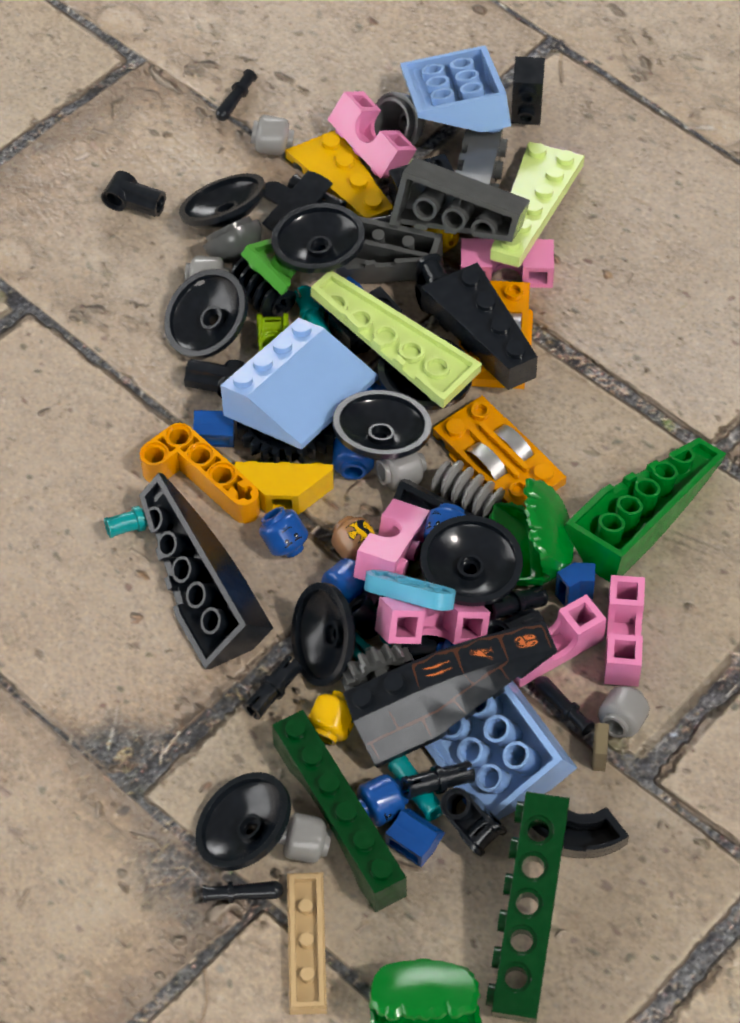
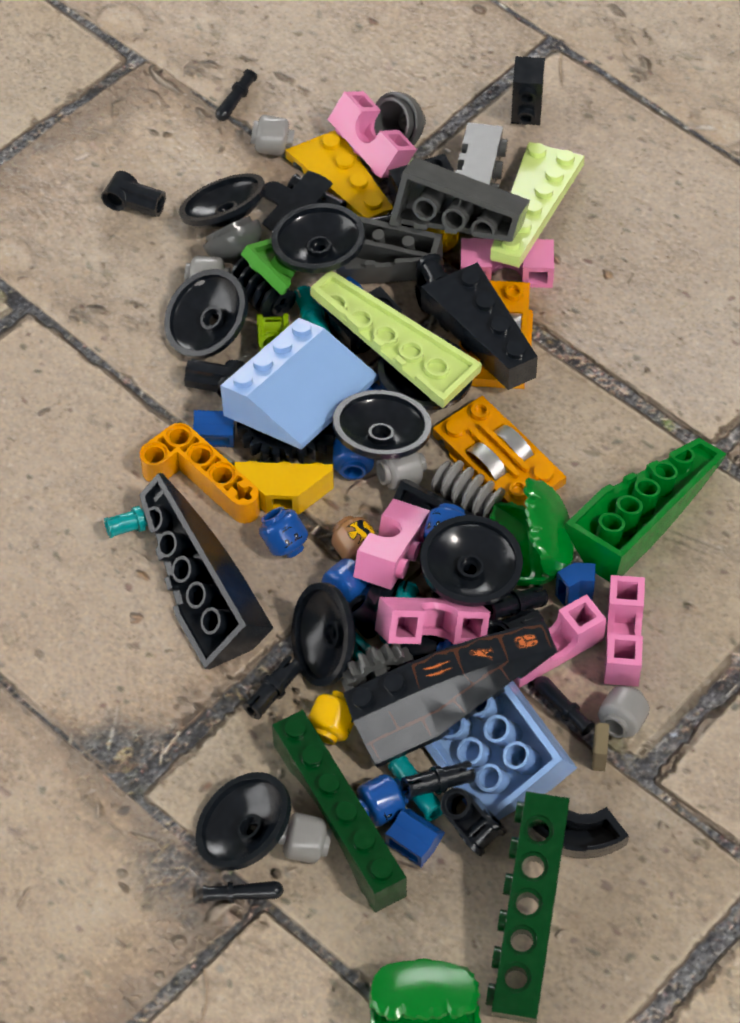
(306, 943): tan tile -> none
(410, 590): medium azure beam -> none
(458, 90): light blue slope -> none

